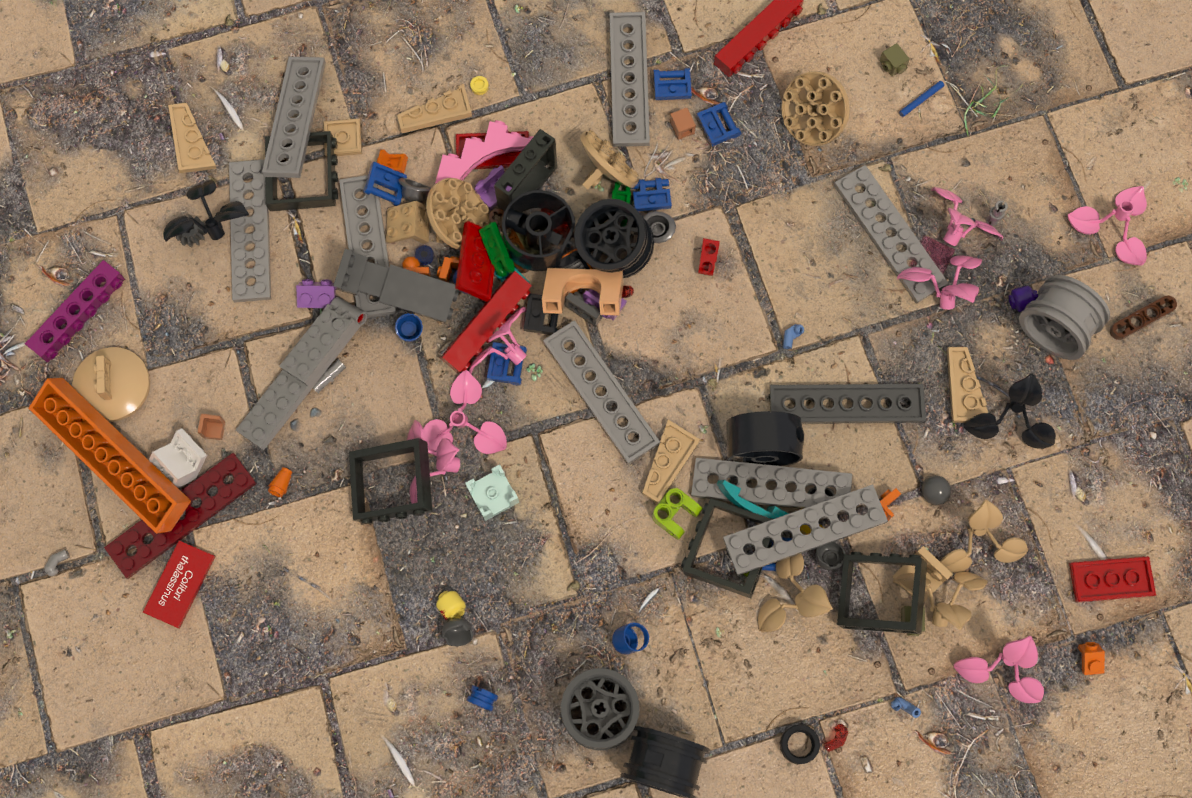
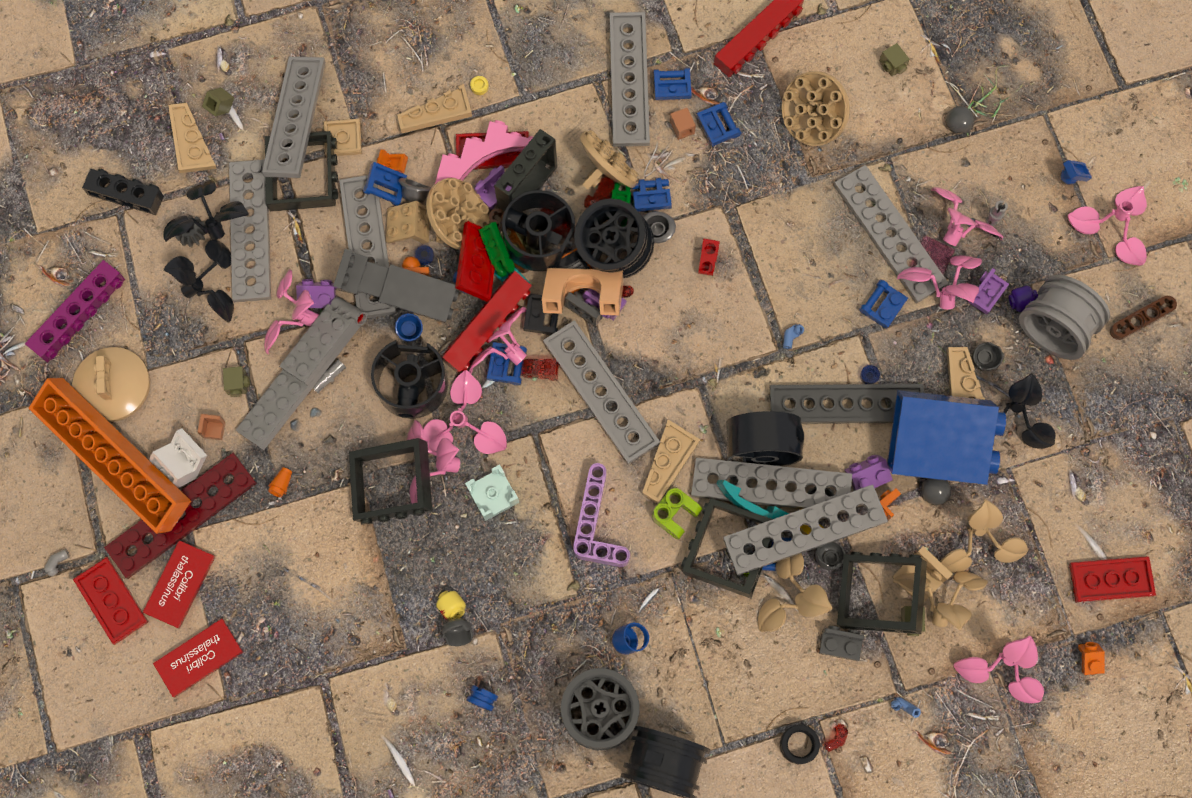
(110, 600): none -> red tile
(147, 203): none -> black brick
(183, 271): none -> black plant
(198, 658): none -> red tile
(218, 101): none -> olive brick
(235, 381): none -> olive brick
(300, 312): none -> bright pink plant
(409, 391): none -> black animal
(444, 271): orange bracket -> none
(540, 369): none -> clear red leg
(591, 521): none -> lavender beam
(604, 191): none -> clear red leg
(841, 643): none -> dark grey bracket
(869, 472): none -> medium lavender bracket
(870, 374): none -> clear blue tile
(888, 309): none -> blue plate
(919, 100): blue bar -> none
(945, 437): none -> blue brick
(960, 120): none -> dark grey hair
(987, 356): none -> dark grey hair
(989, 291): none -> medium lavender bracket
(1074, 172): none -> blue tile

